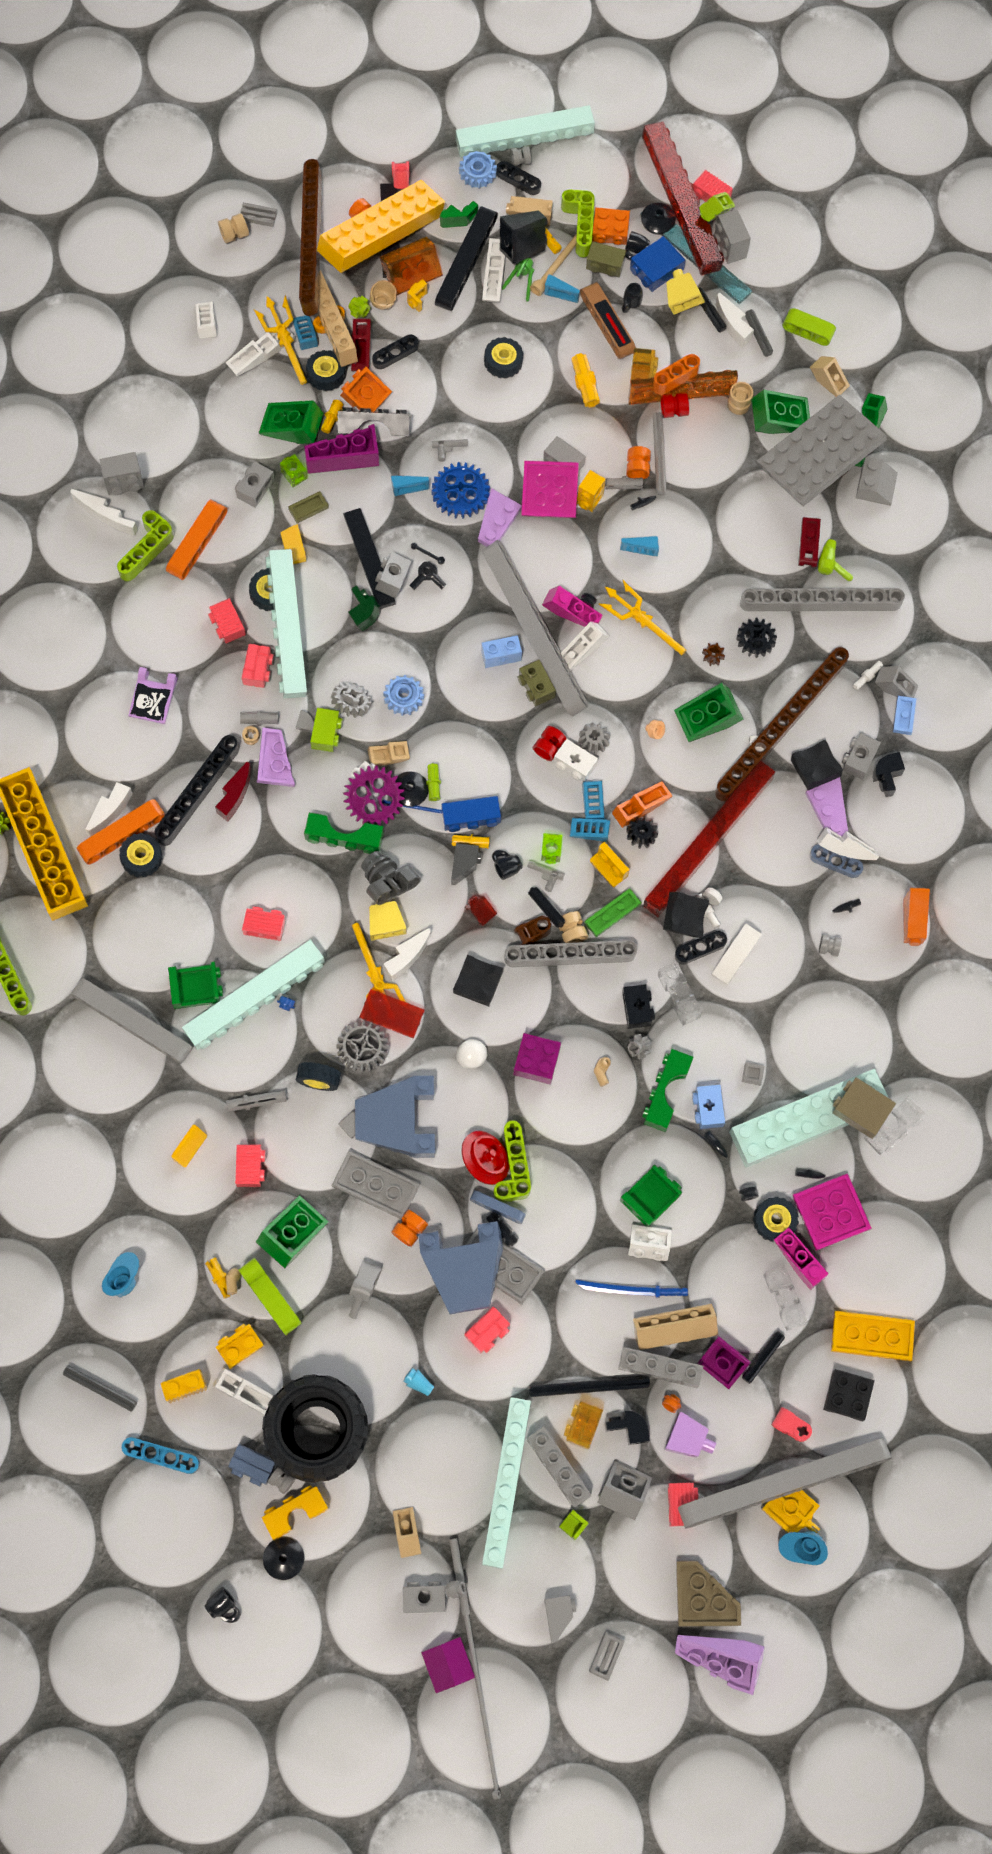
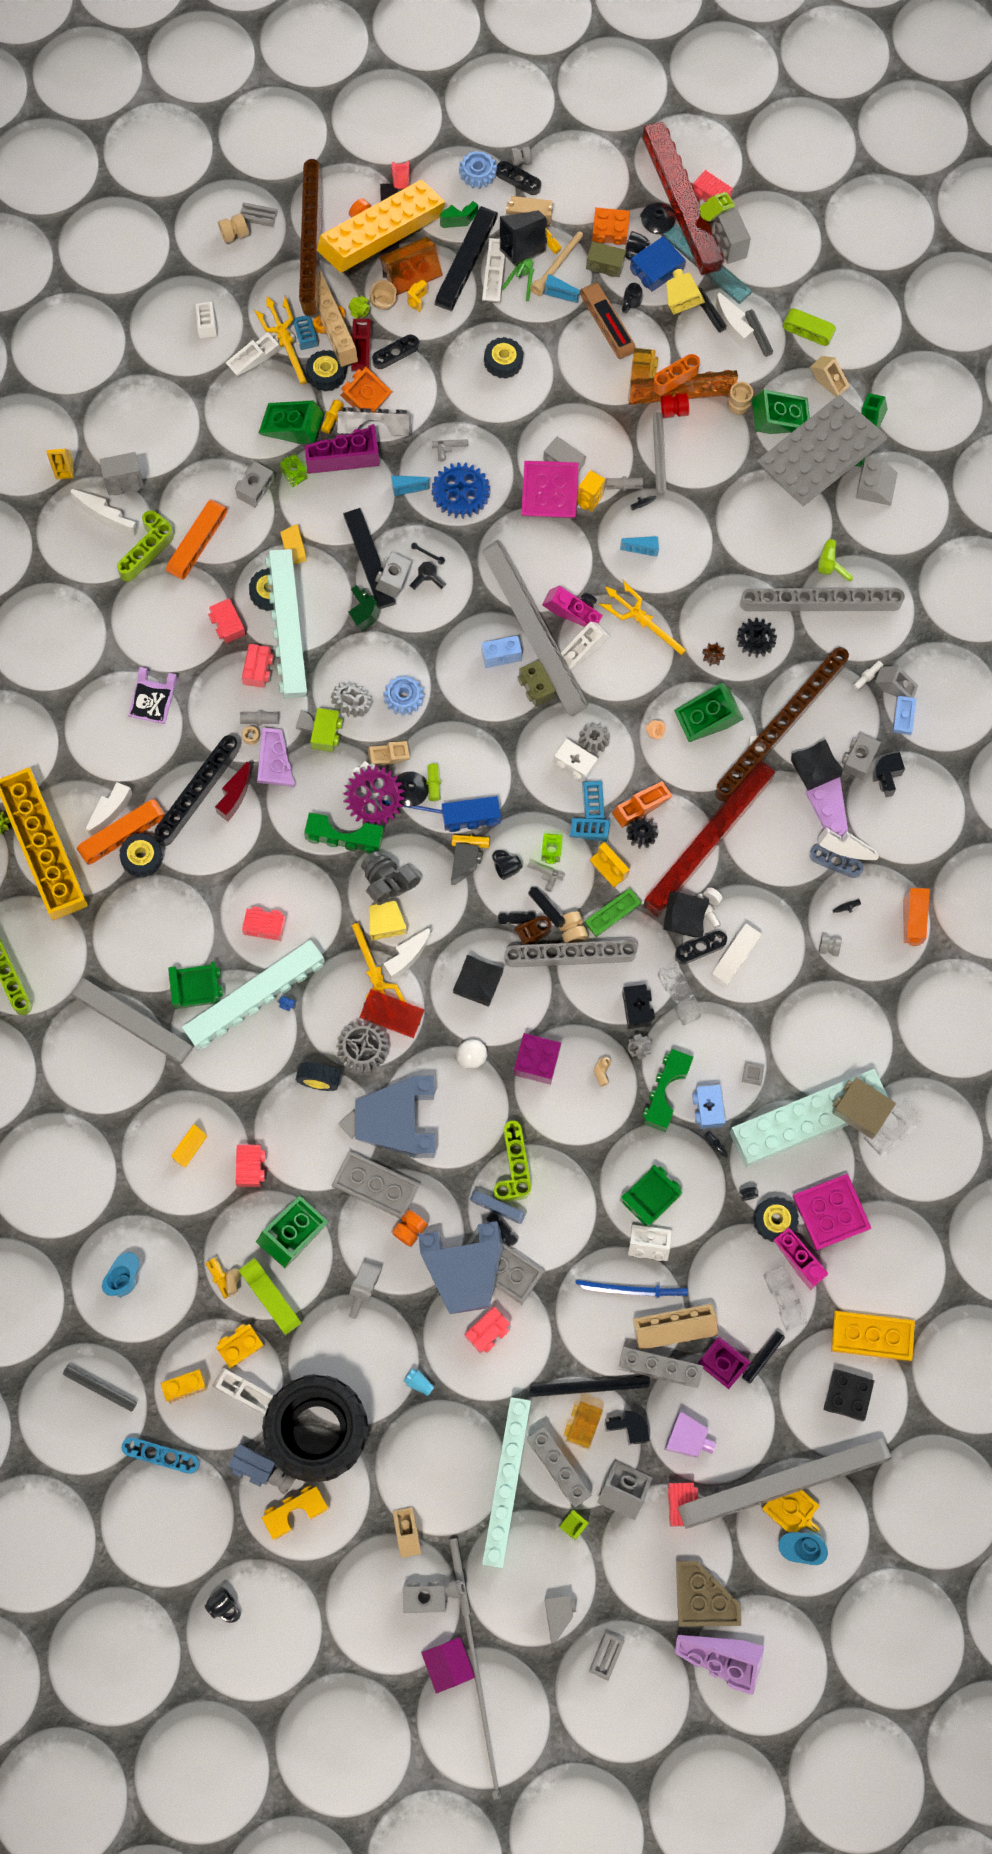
(61, 463): none -> yellow slope
(256, 1100): light grey pin -> none
(294, 1560): black dish -> none
(308, 507): olive tile -> none
(480, 909): clear red bracket -> none
(485, 1157): red piece -> none
(497, 518): lavender wing -> none
(516, 917): none -> black axle
(525, 131): light aqua brick -> none
(549, 744): red wheel -> none
(580, 203): lime beam -> none
(585, 380): yellow piece -> none
(638, 462): orange wheel -> none
(671, 1403): orange plate -> none
(788, 1423): coral piece -> none
(809, 541): dark red plate -> none
(809, 1174): black helmet -> none

